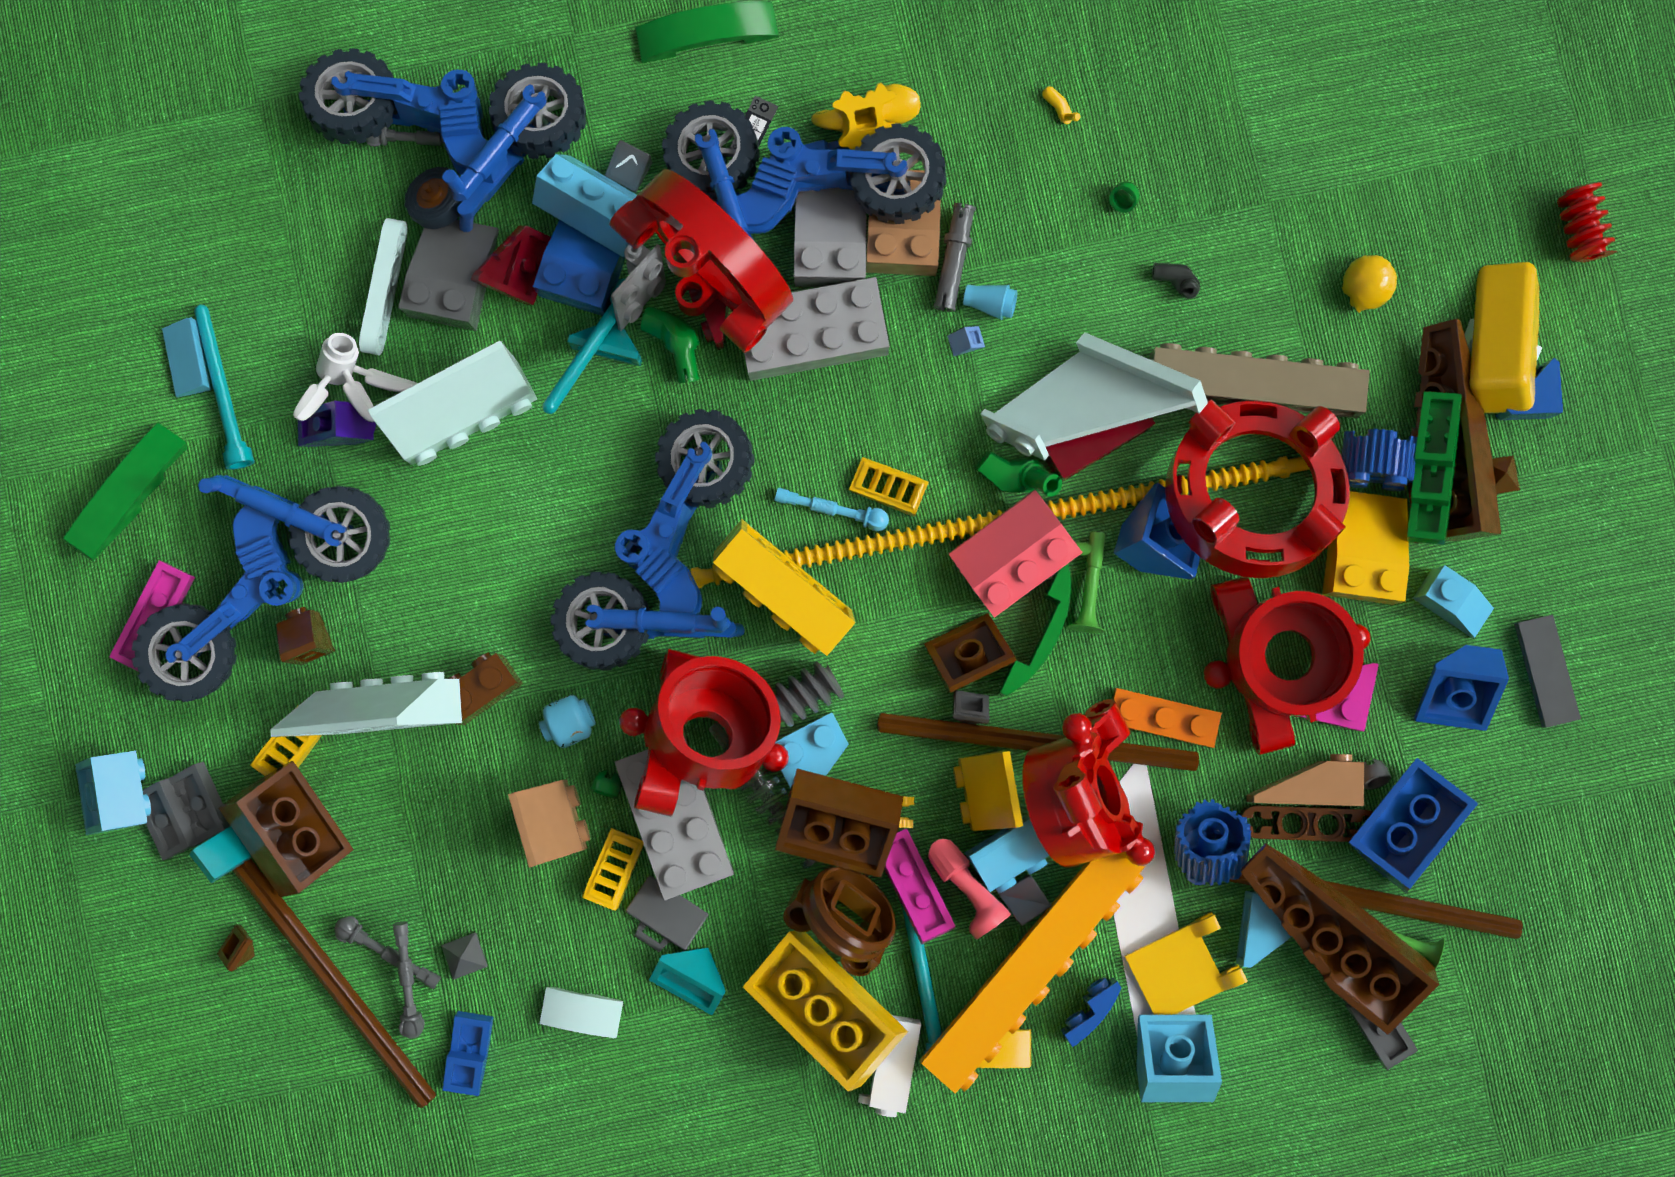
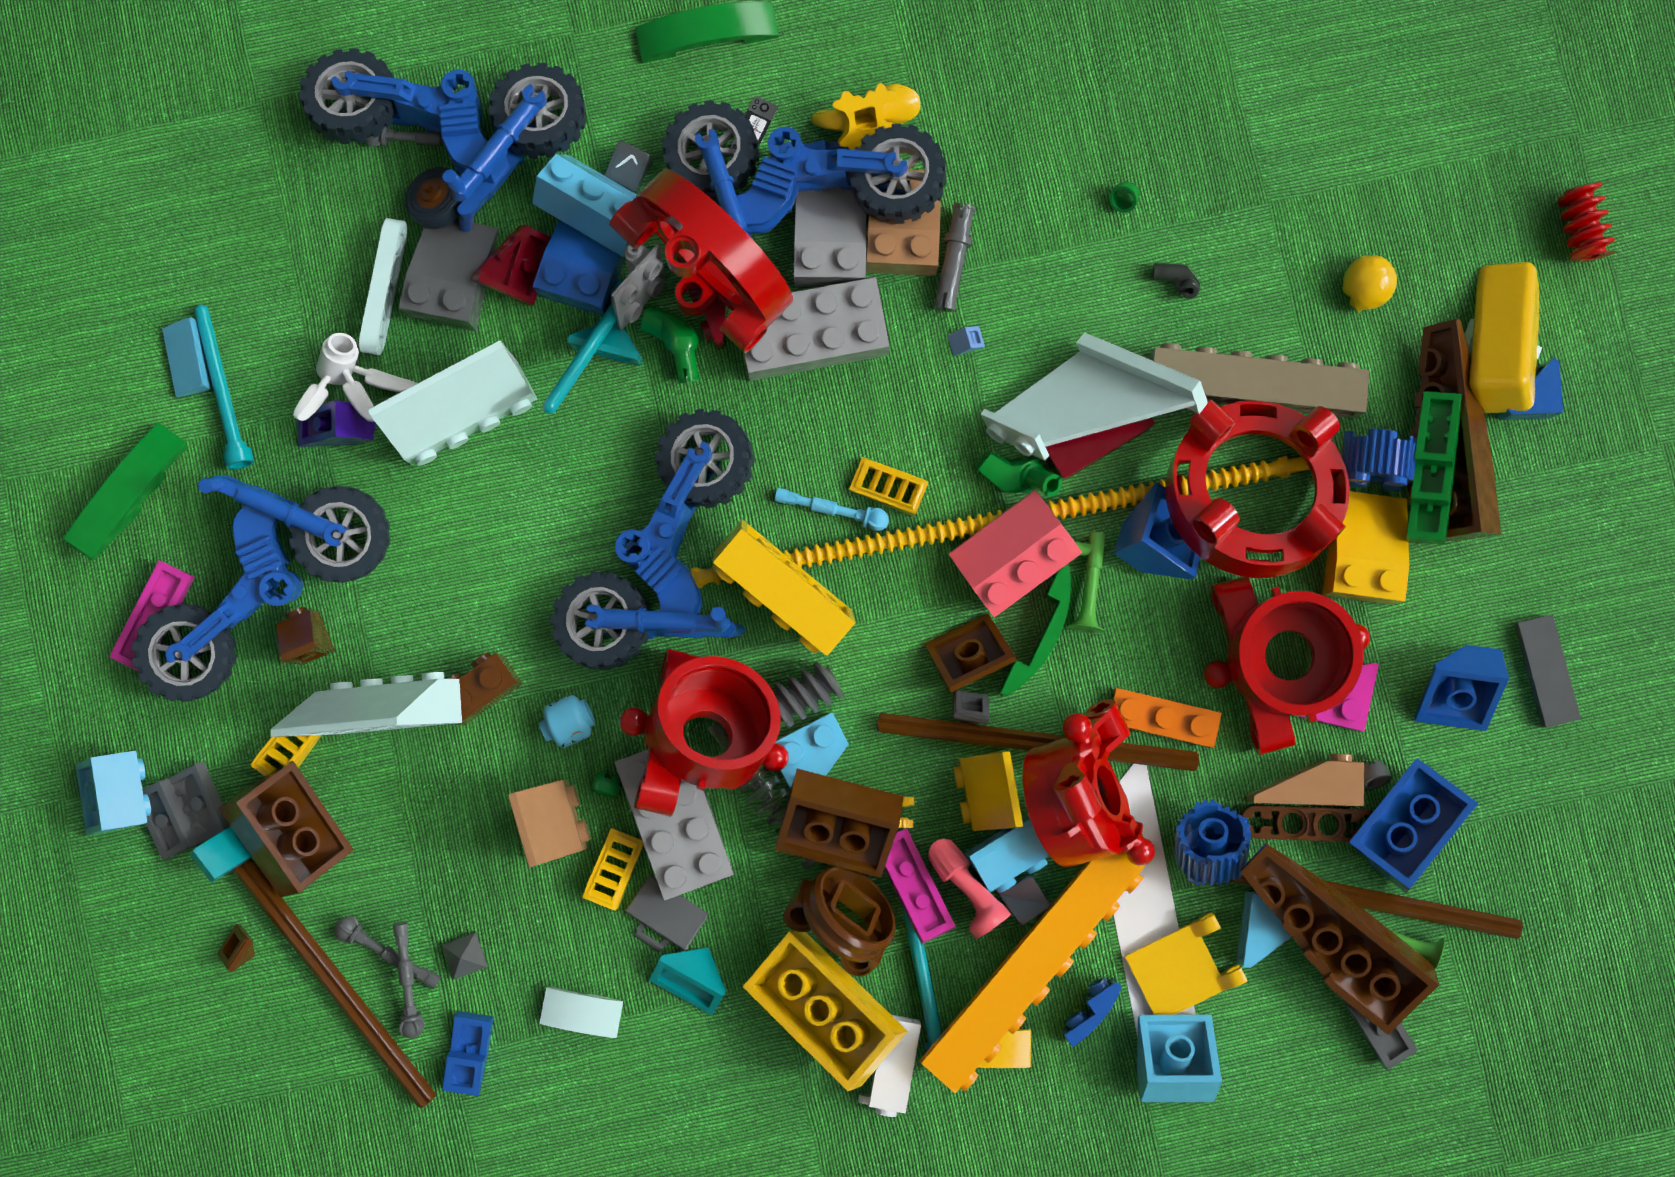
(991, 299): medium azure cone -> none
(1060, 104): yellow piece -> none
(1454, 600): medium azure slope -> none
(1505, 474): reddish brown slope -> none

